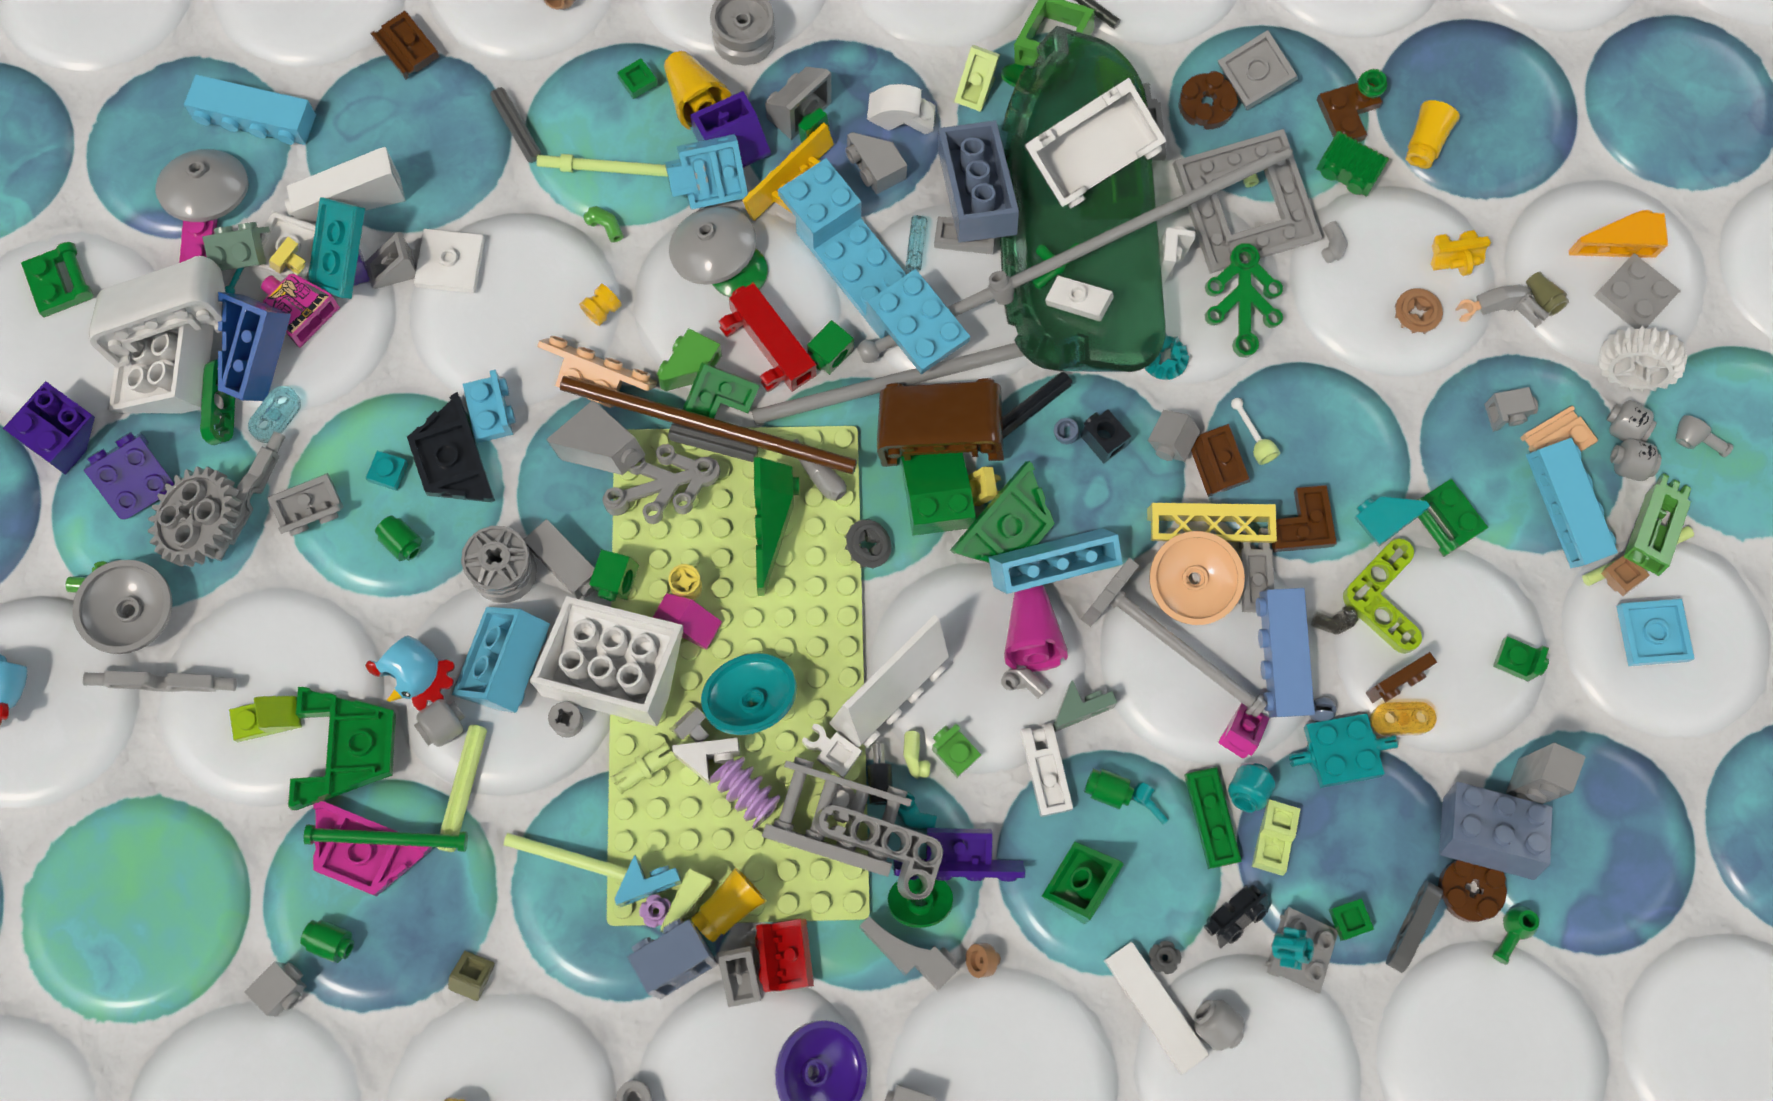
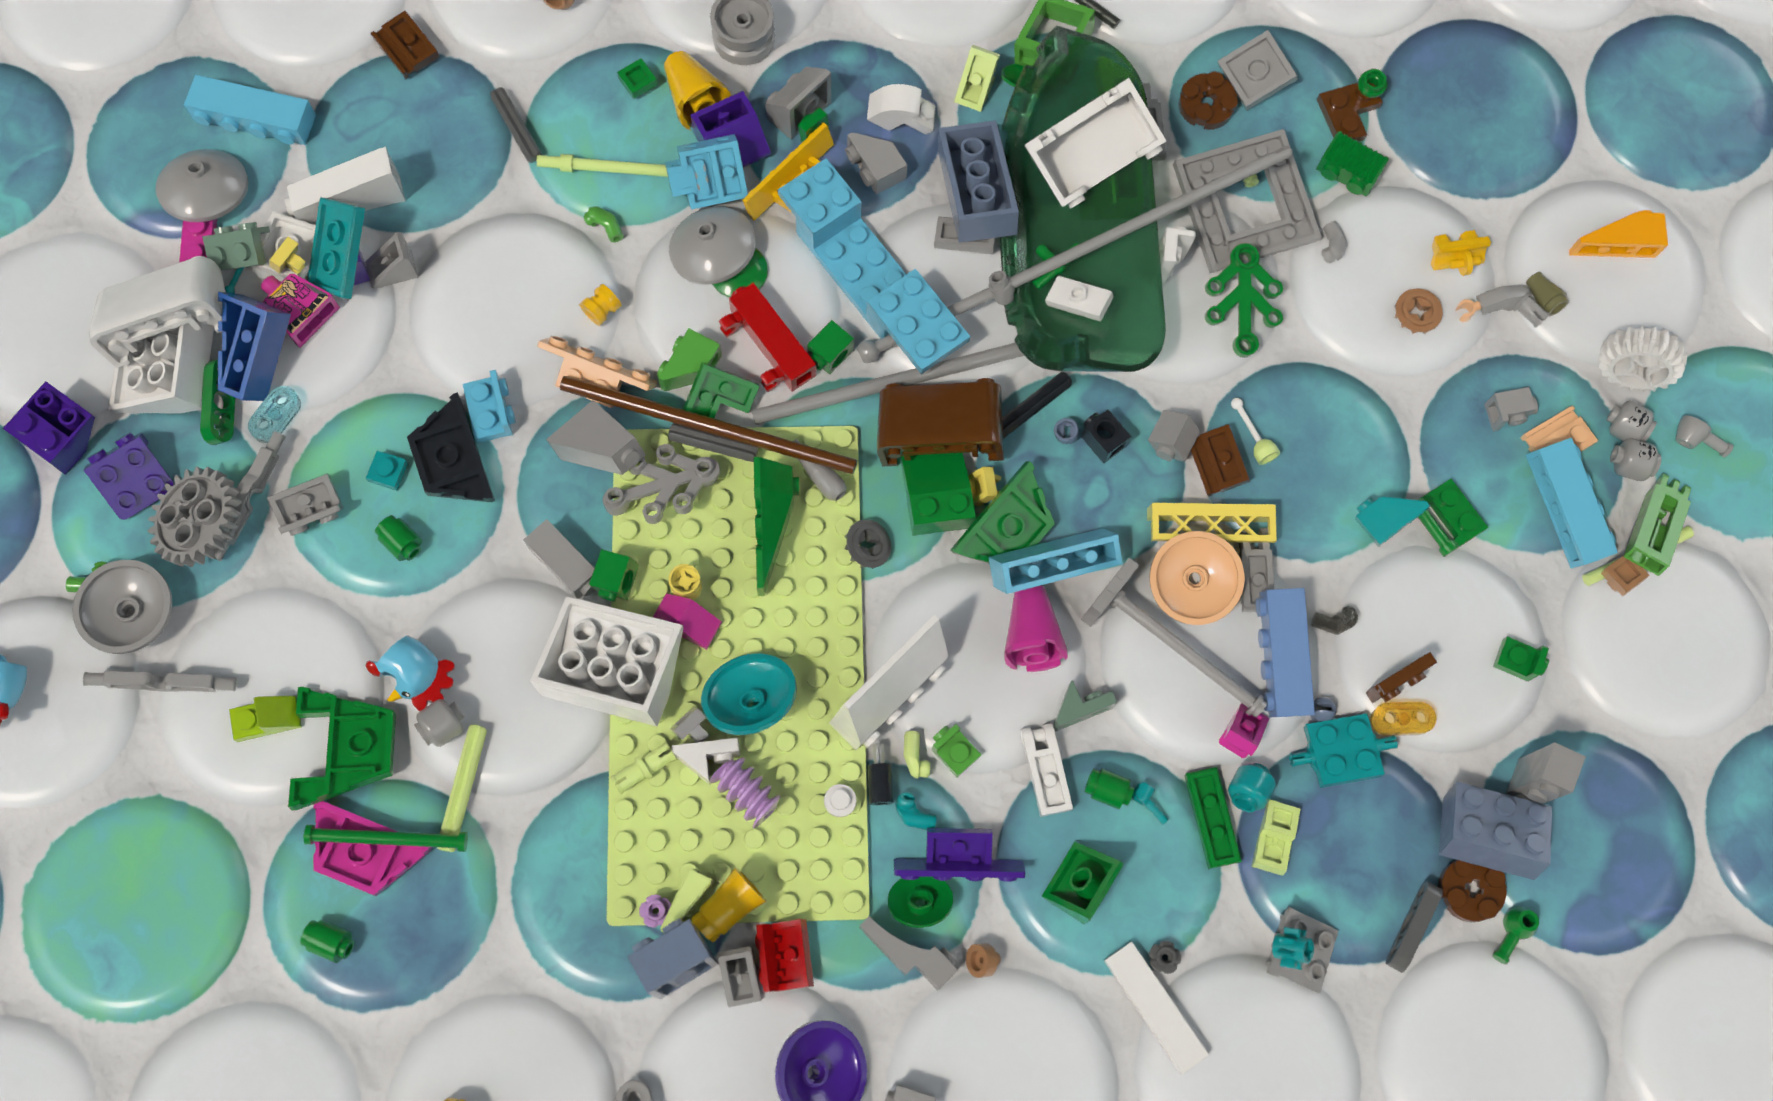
(48, 284): green plate -> none
(277, 988): light grey brick -> none
(449, 261): white plate -> none
(470, 975): olive slope -> none
(501, 658): medium azure slope -> none
(503, 580): light grey wheel -> none
(565, 856): yellowish green piece -> none
(569, 724): light grey wheel -> none
(636, 887): medium azure slope -> none
(812, 840): light grey fence -> none
(836, 753): white plate -> none
(877, 844): light grey beam -> none
(916, 243): clear light blue axle -> none
(1021, 679): light grey arm -> none
(1170, 368): teal gear -> none
(1219, 1024): light grey head -> none
(1248, 909): black hinge -> none
(1313, 525): reddish brown plate -> none
(1351, 919): green plate -> none
(1374, 600): lime beam -> none
(1430, 133): yellow plant -> none
(1637, 292): light grey plate -> none
(1655, 632): medium azure plate -> none

